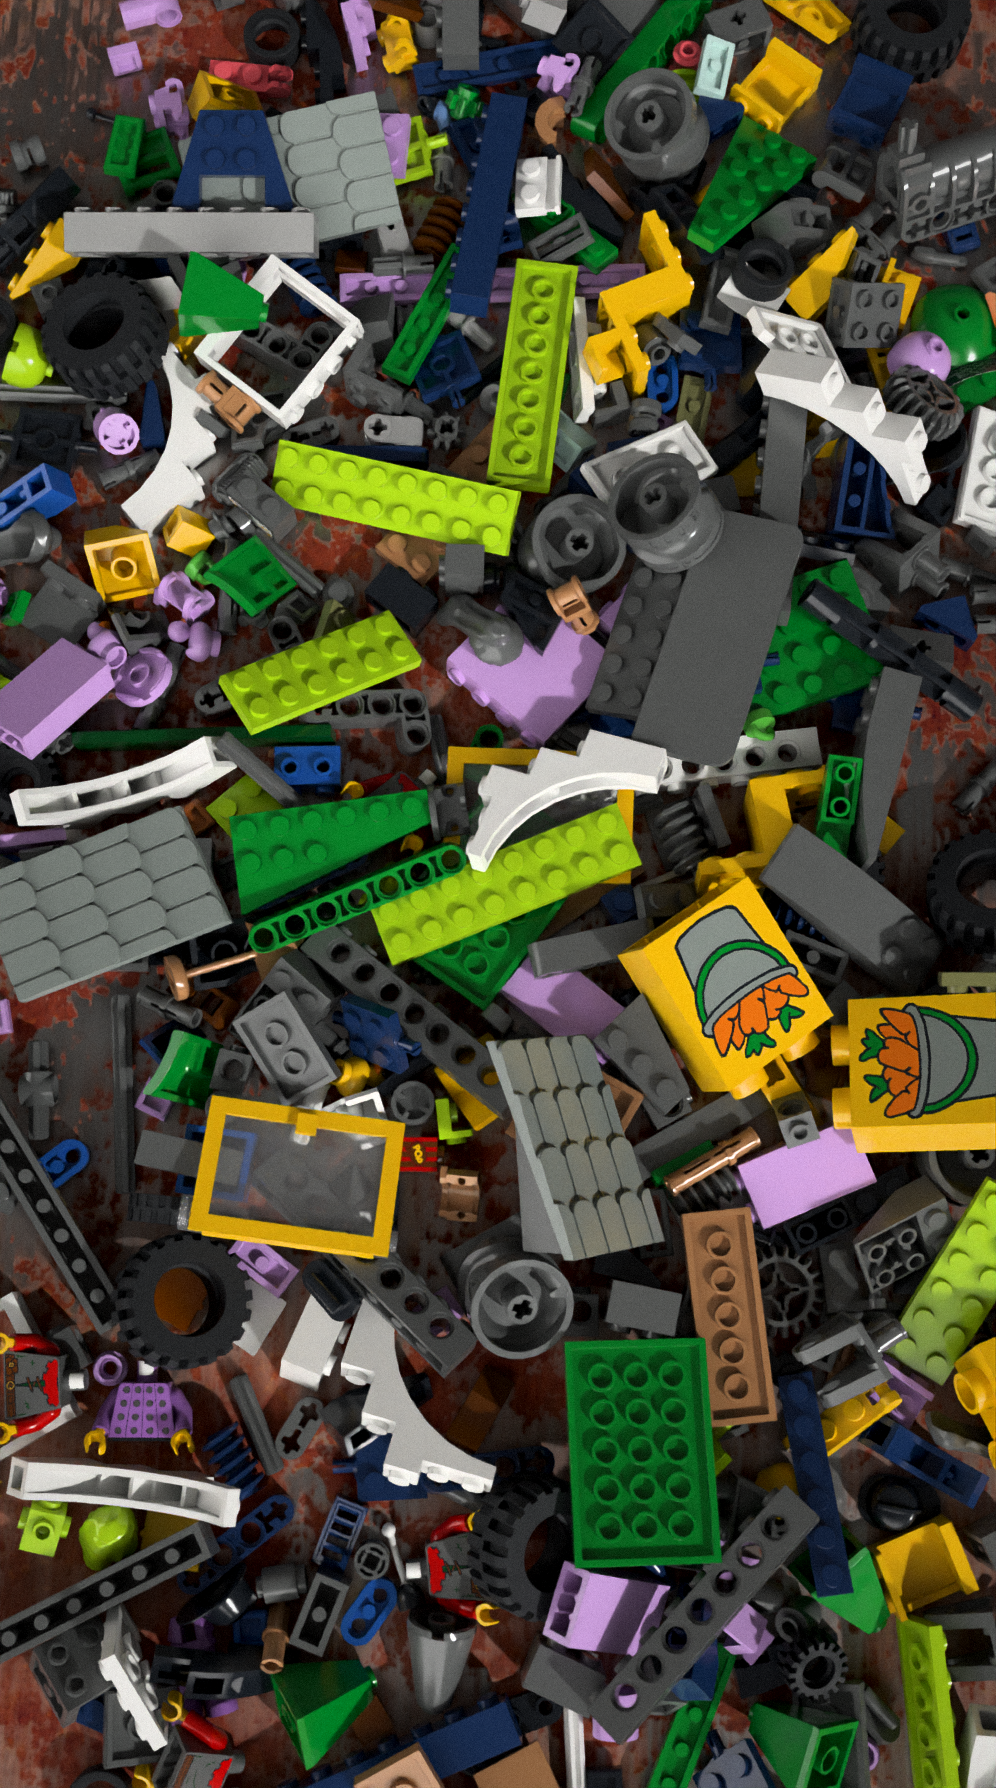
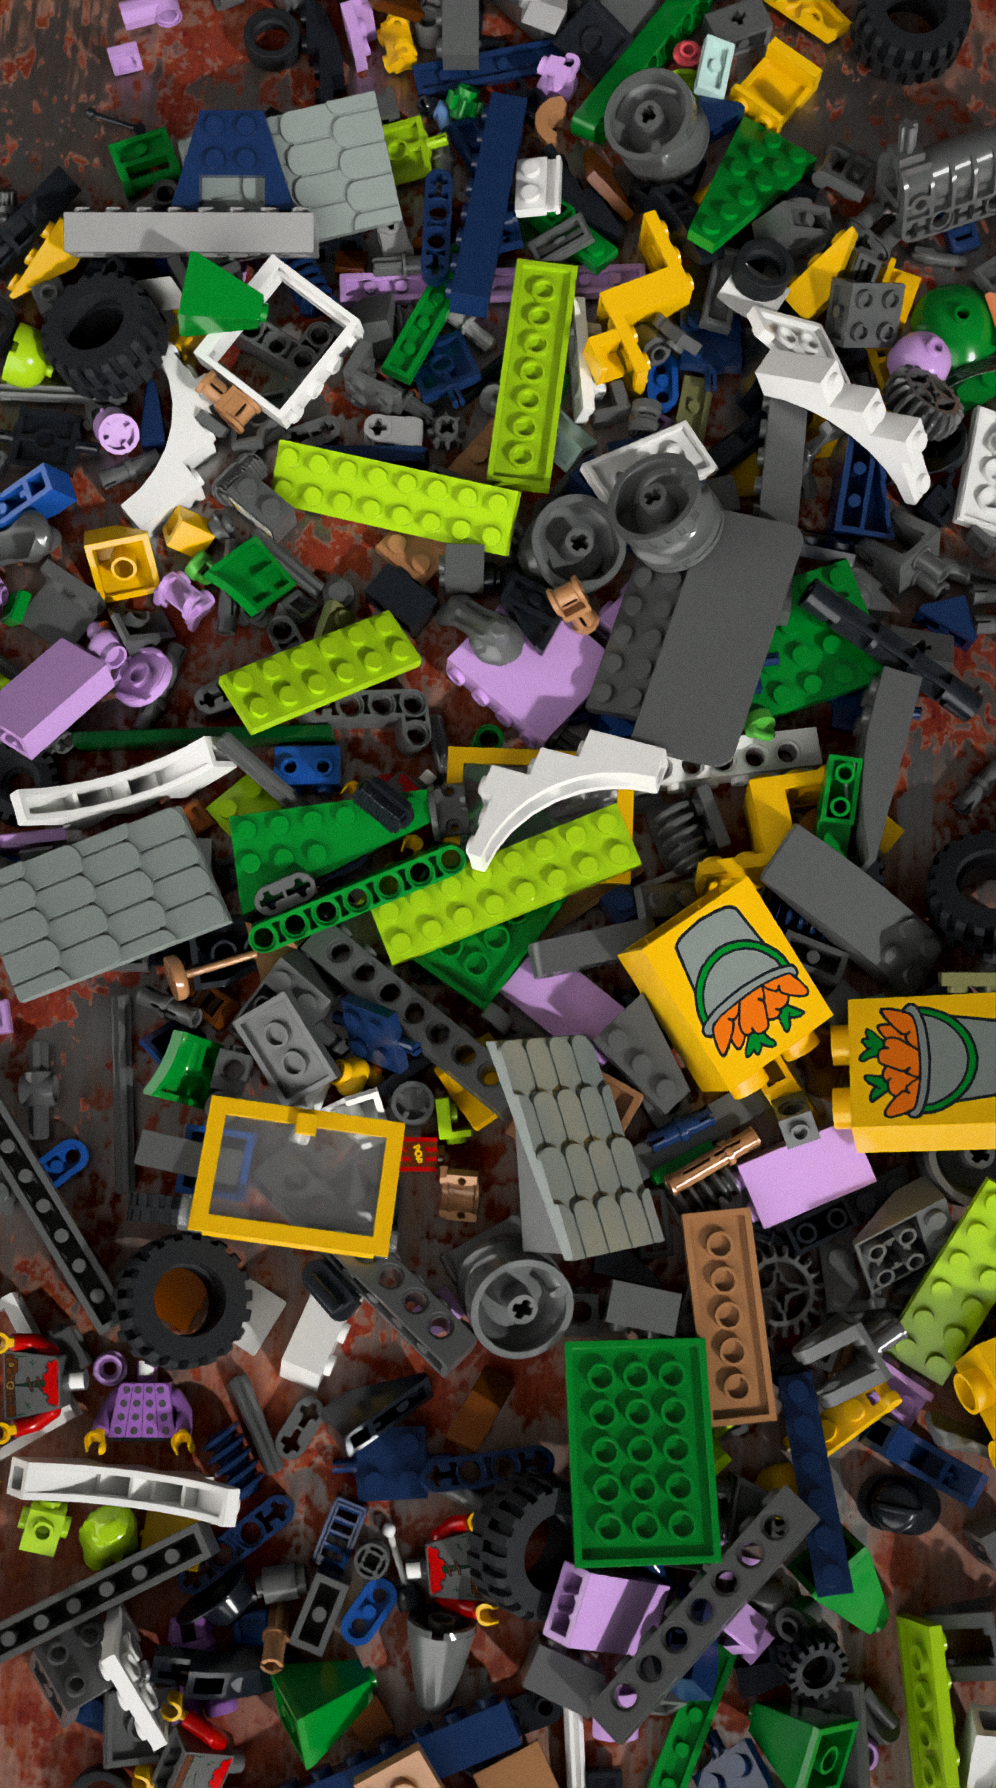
(21, 155): dark grey wheel -> none
(125, 146): green plate -> none
(154, 1106): lavender tile -> none
(171, 109): lavender piece -> none
(201, 639): lavender animal -> none
(220, 94): yellow slope -> none
(241, 521): dark grey tile -> none
(255, 77): coral hinge -> none
(265, 1266): lavender plate -> none
(288, 900): none -> dark grey beam
(383, 803): none -> black piece
(389, 1409): white arch -> none
(397, 136): lavender plate -> none
(436, 227): none -> dark blue beam
(582, 86): dark grey pin -> none
(680, 1128): none -> dark blue pin
(869, 102): dark blue panel -> none
(921, 1566): yellow panel -> none

